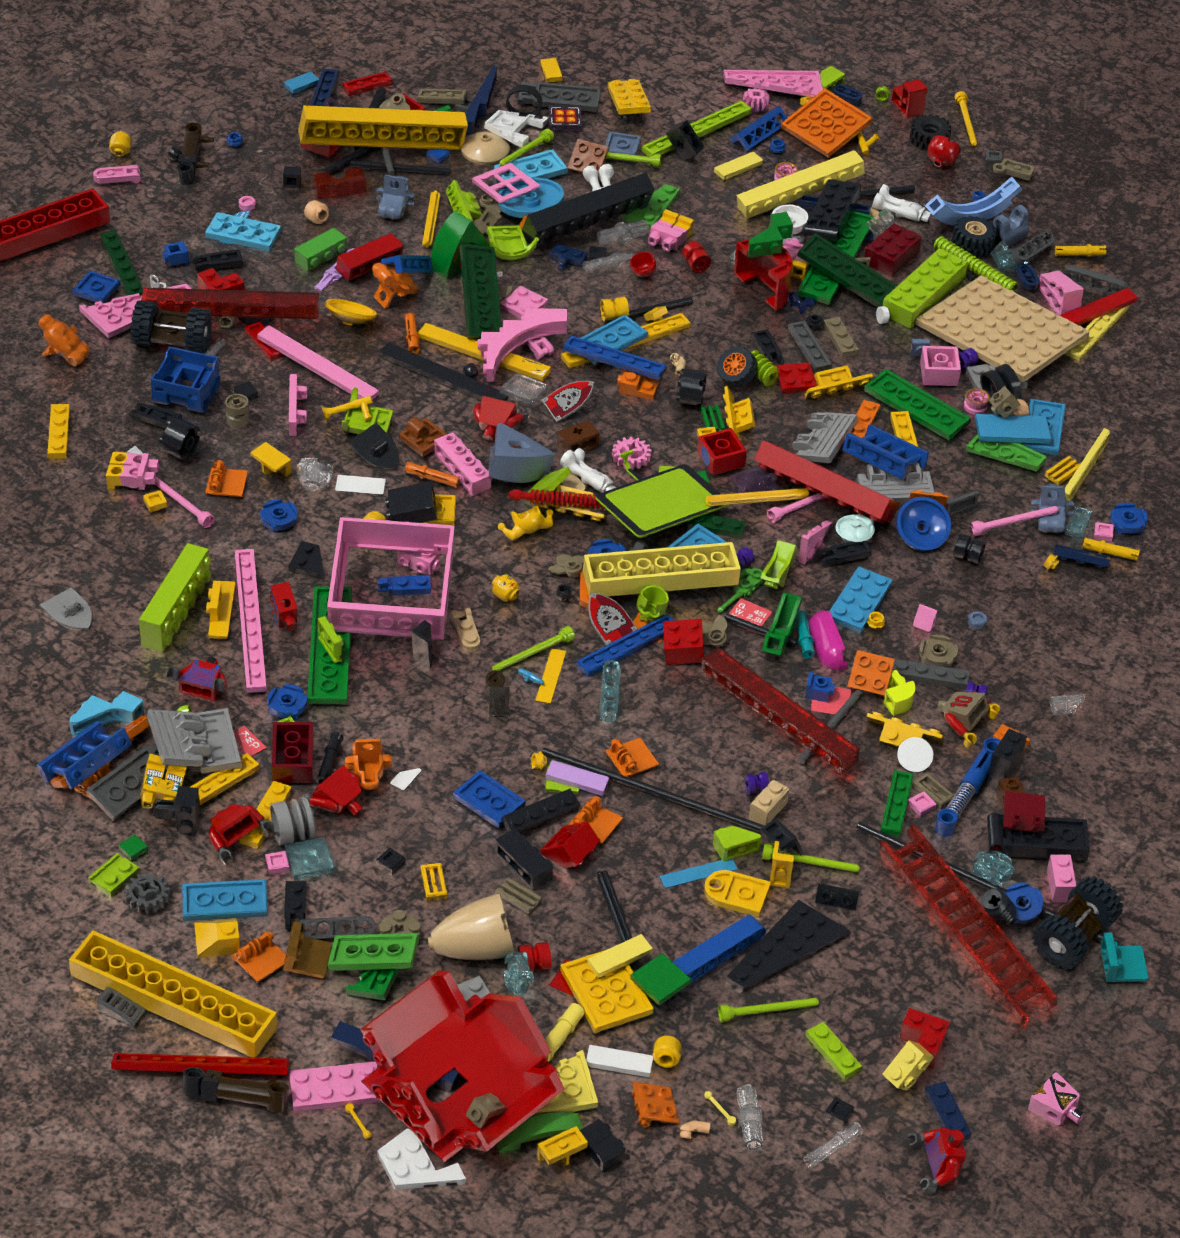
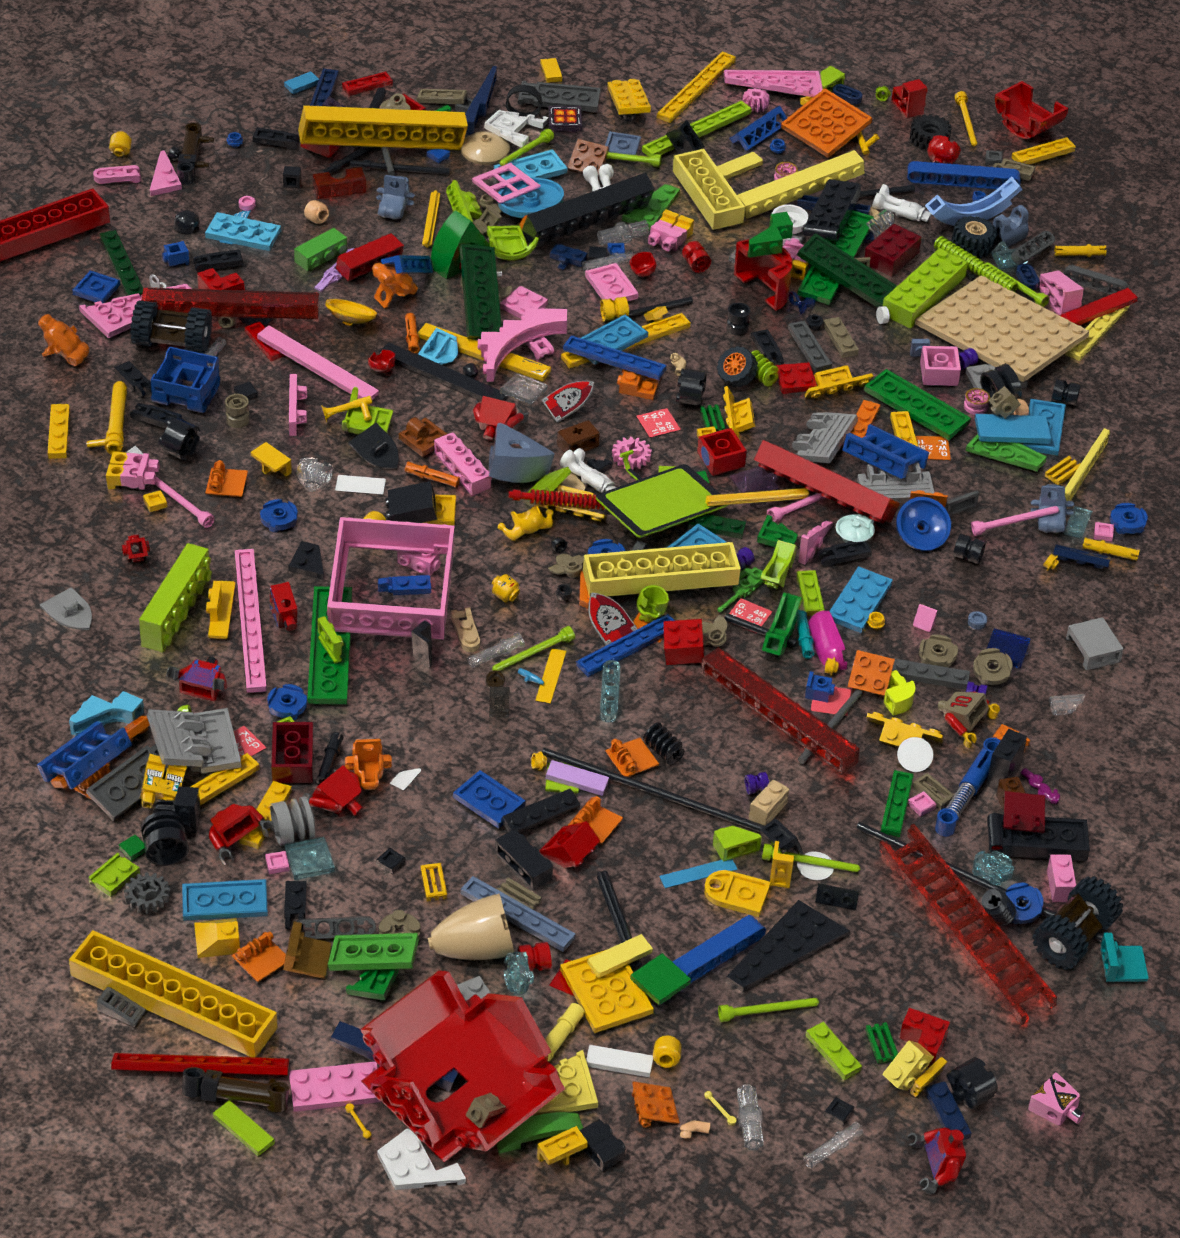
(114, 435): none -> yellow cylinder
(133, 378): none -> black hinge
(143, 548): none -> red brick
(164, 838): none -> black wheel
(165, 177): none -> bright pink wing
(186, 222): none -> black hair
(243, 1128): none -> lime tile
(276, 138): none -> black hinge
(383, 362): none -> red hair
(440, 347): none -> medium azure slope
(503, 647): none -> clear pin
(522, 915): none -> sand blue plate
(560, 542): none -> black hinge
(600, 465): none -> black tile
(611, 282): none -> bright pink plate
(616, 248): none -> blue tile
(658, 422): none -> coral sticker
(663, 743): none -> black piece
(696, 87): none -> yellow tile
(708, 189): none -> light yellow brick
(738, 319): none -> black wheel
(772, 532): none -> green wing
(810, 592): none -> lime tile
(813, 871): none -> white sticker
(831, 666): none -> yellow plate
(878, 1030): none -> green tile
(928, 1076): none -> yellow tile
(936, 446): none -> orange sticker
(960, 175): none -> blue beam
(972, 1083): none -> black brick
(990, 676): none -> dark tan plate
(1011, 644): none -> clear blue tile
(1024, 116): none -> red cylinder
(1039, 298): none -> lime piece
(1043, 789): none -> magenta animal
(1044, 151): none -> yellow plate
(1066, 392): none -> black wheel
(1096, 643): none -> light grey panel

